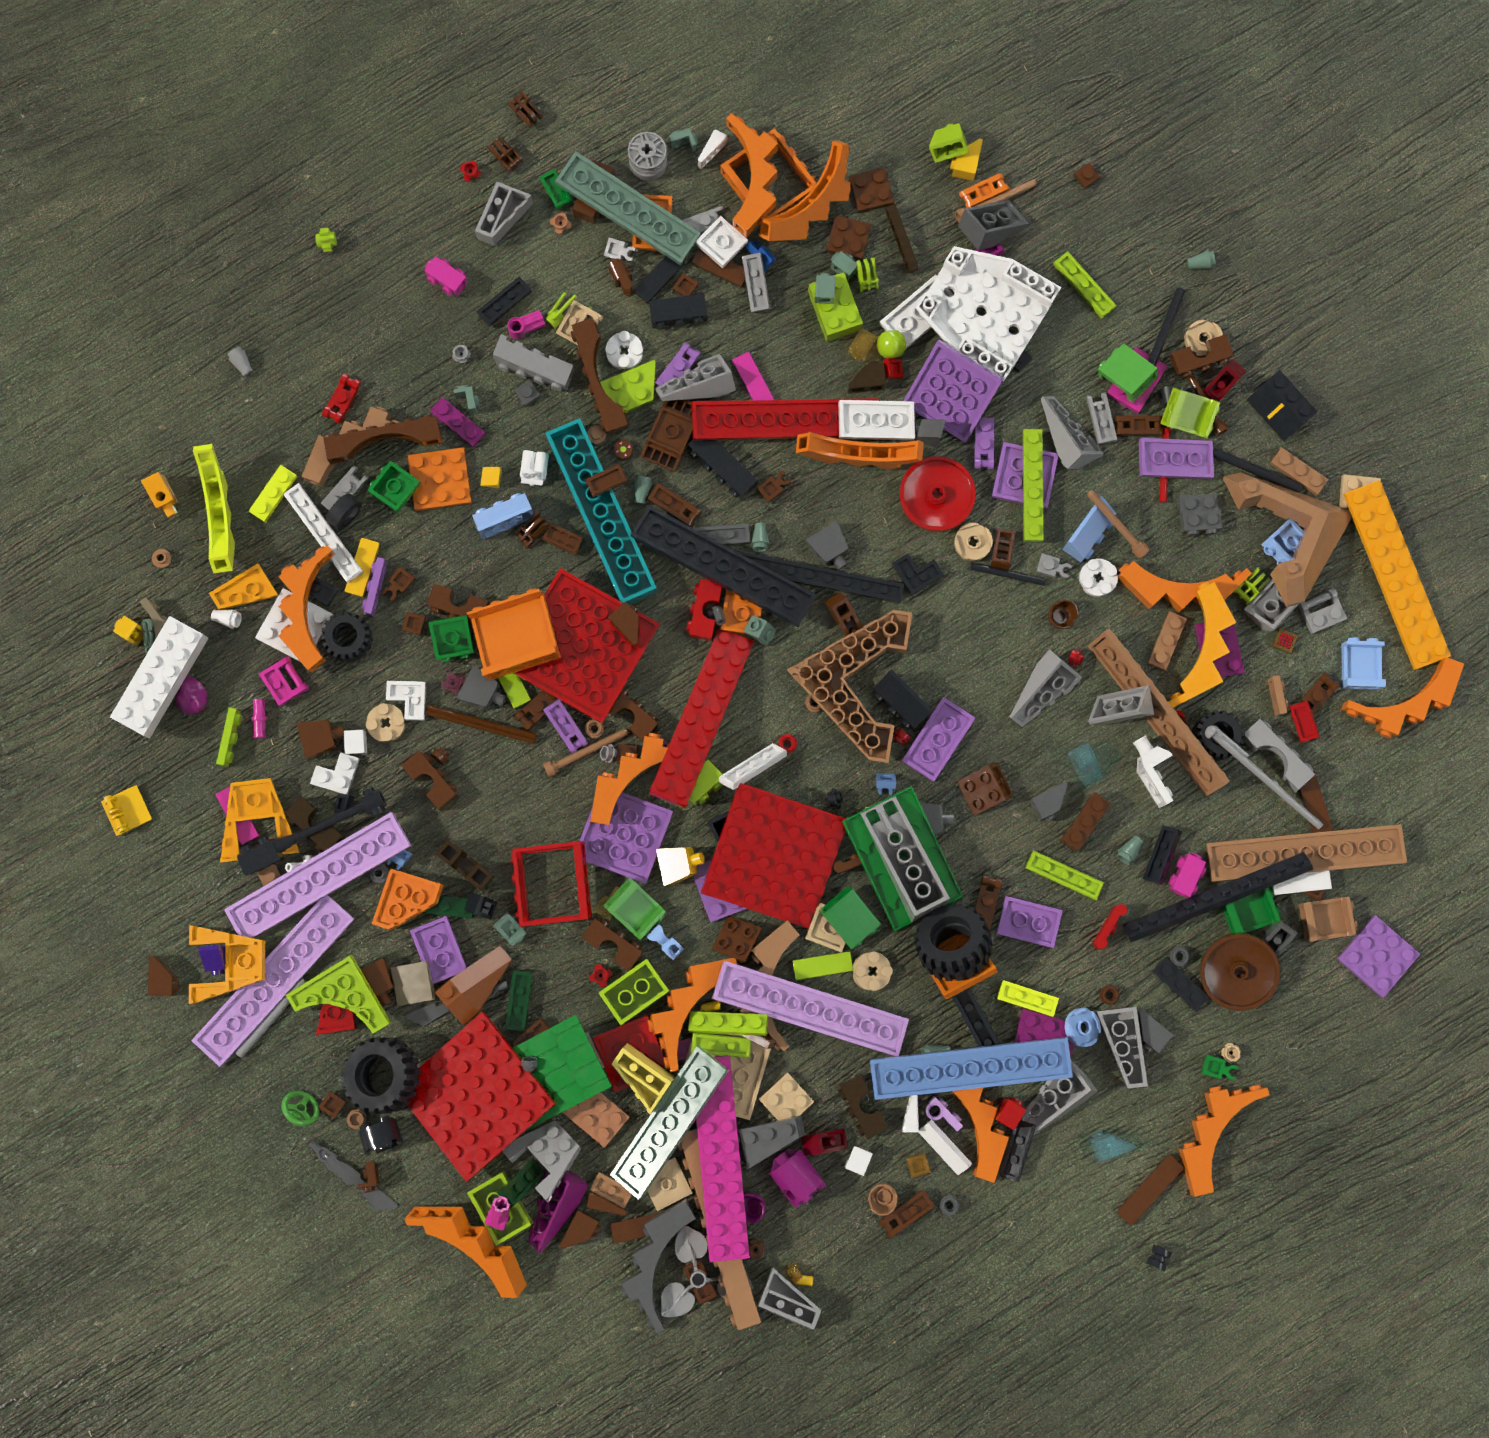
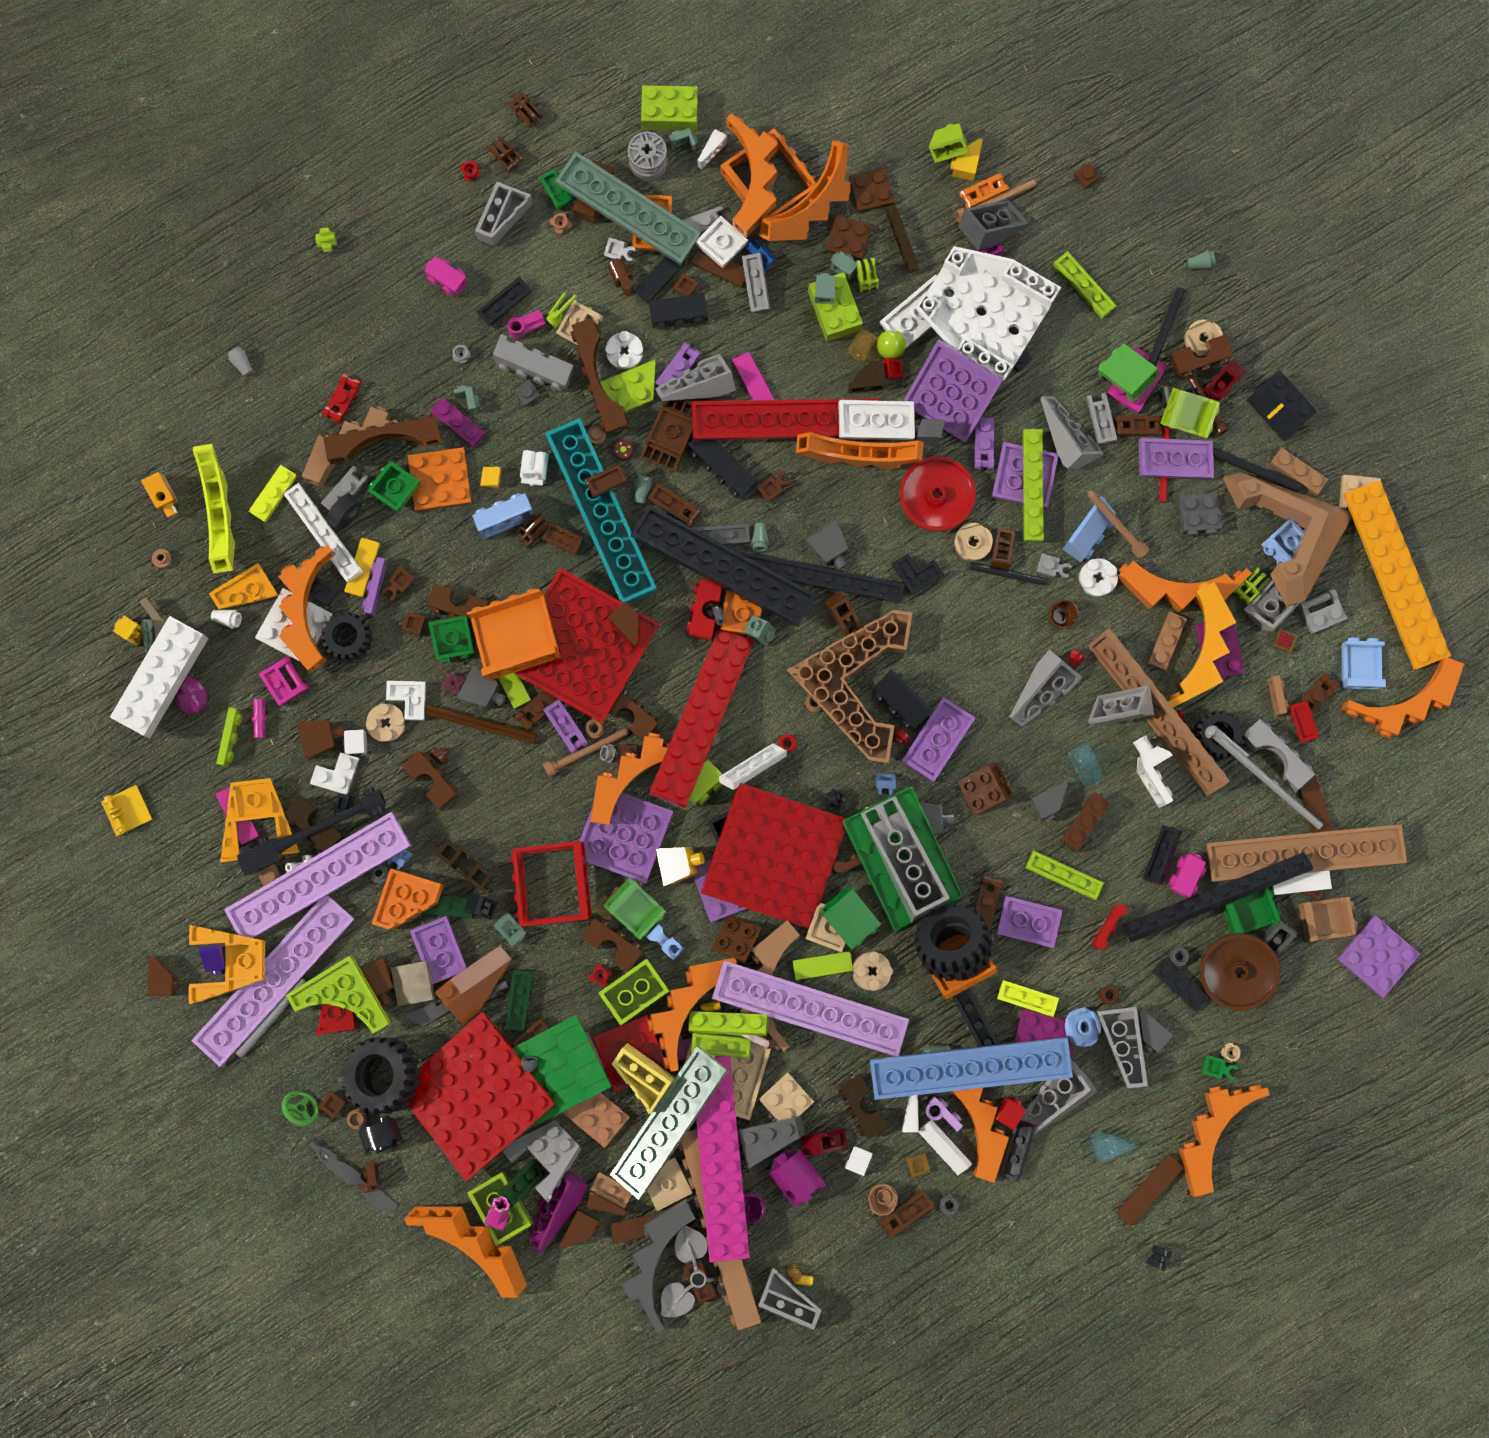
(669, 107): none -> lime brick
(760, 1249): reddish brown plate -> none
(1129, 851): sand green cone -> none

